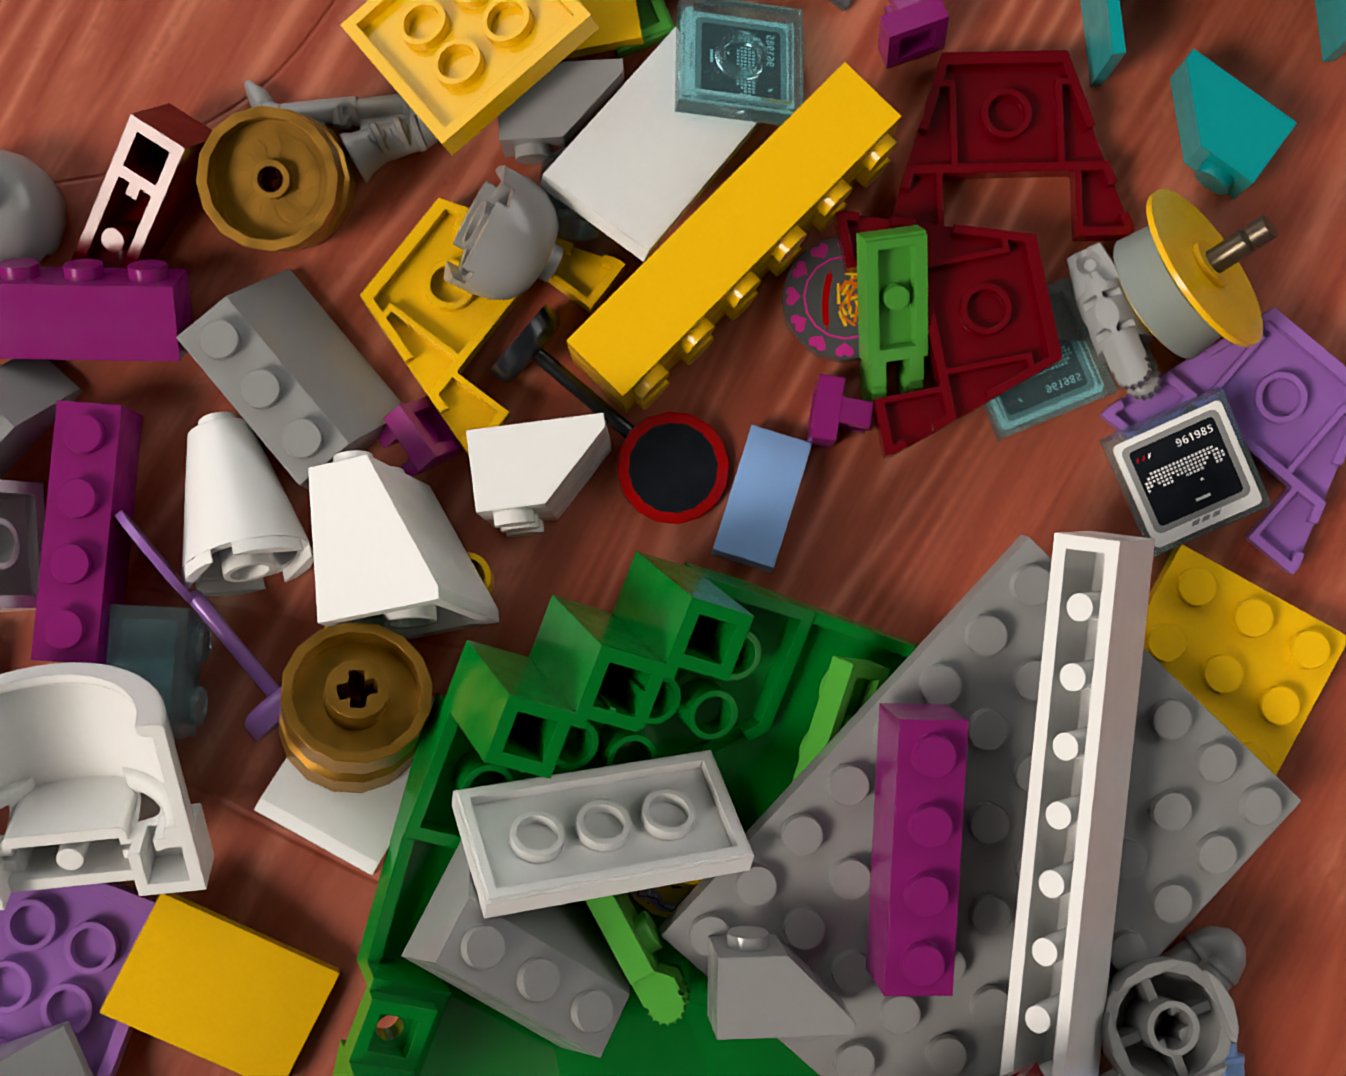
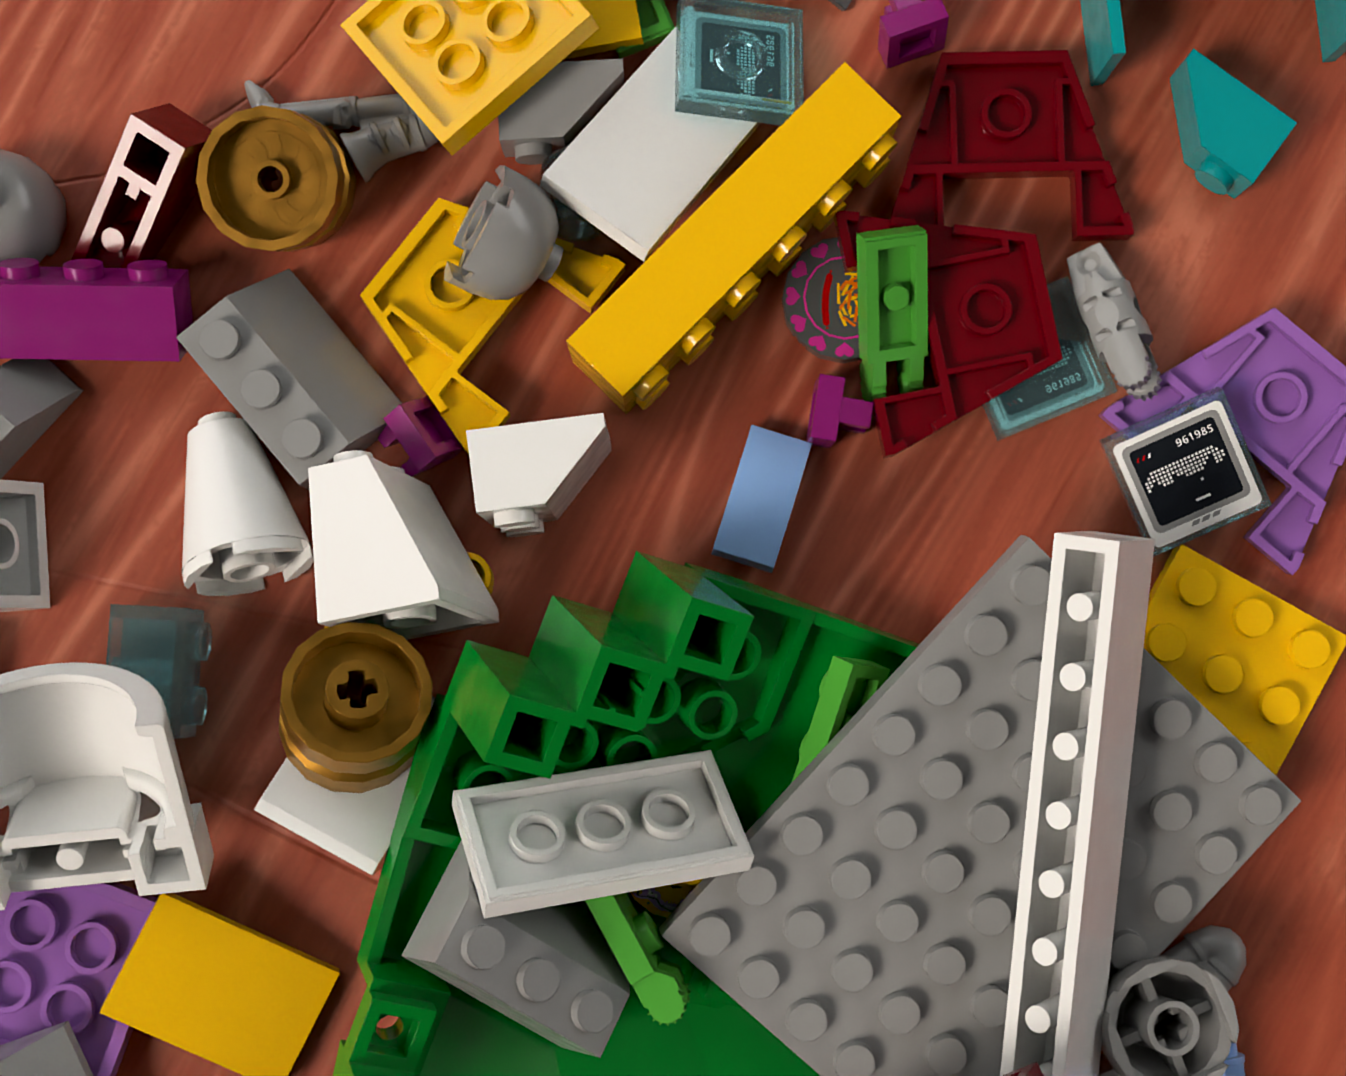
(82, 540): magenta brick -> none
(267, 714): medium lavender piece -> none
(668, 463): black piece -> none
(768, 990): light grey slope -> none
(916, 849): magenta brick -> none
(1189, 278): piece -> none

